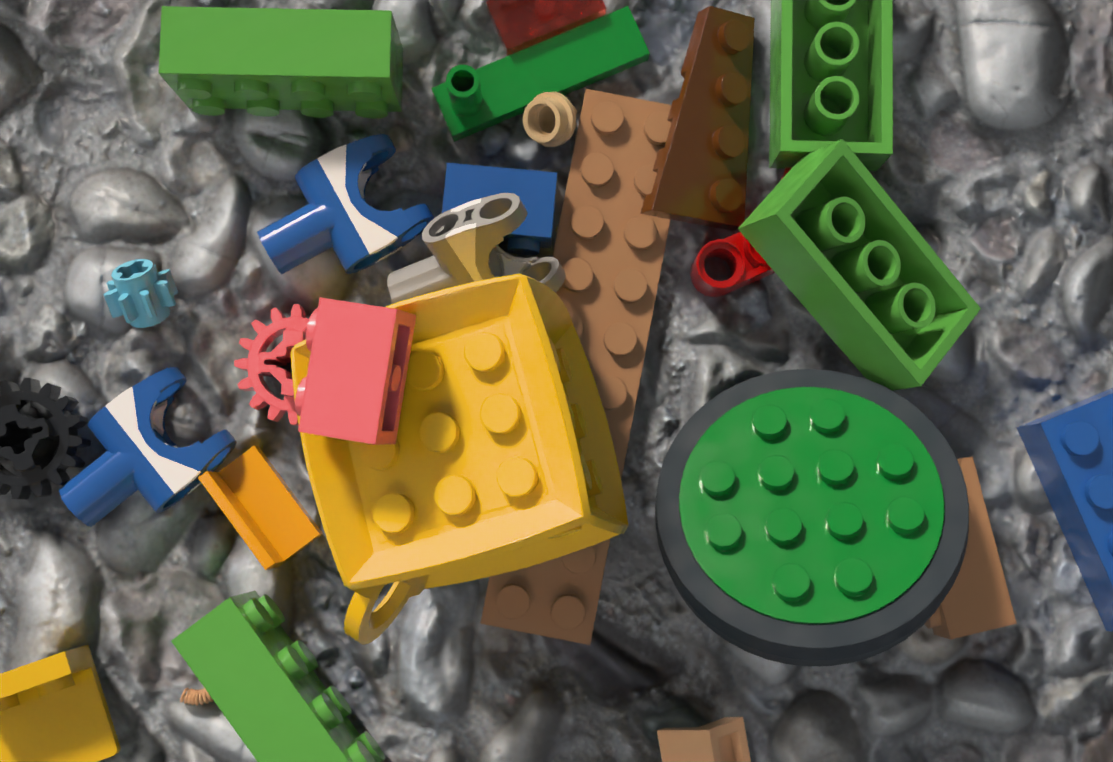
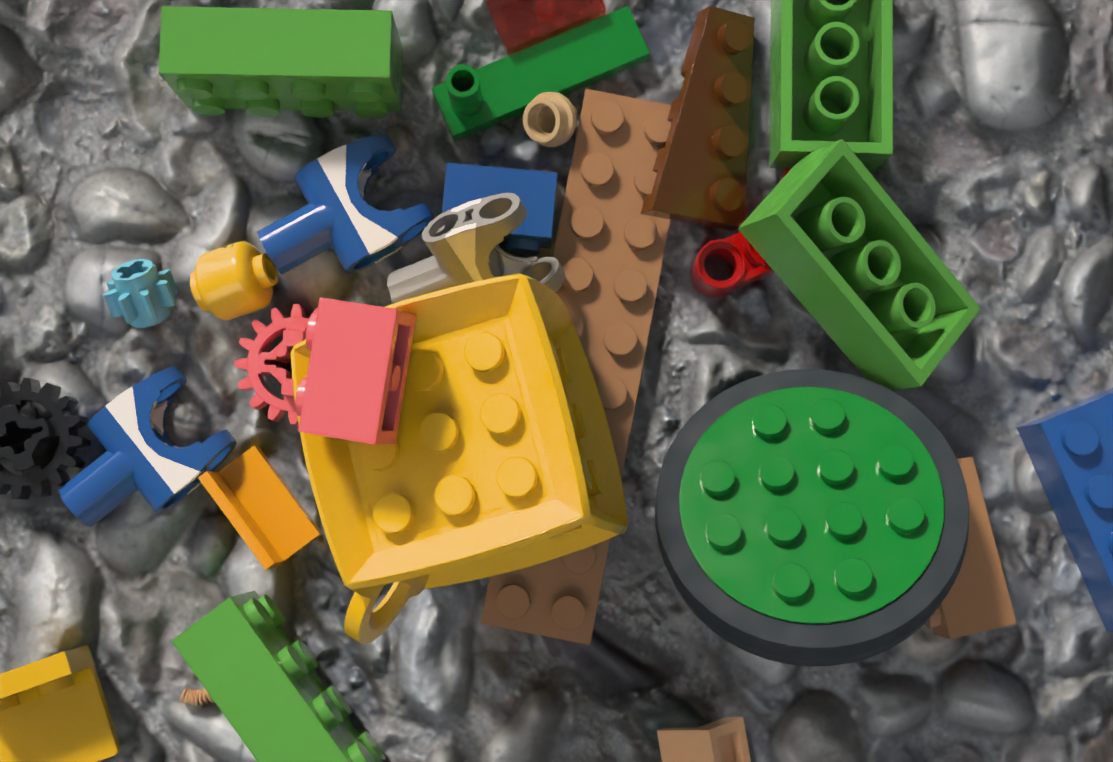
(233, 280): none -> yellow head

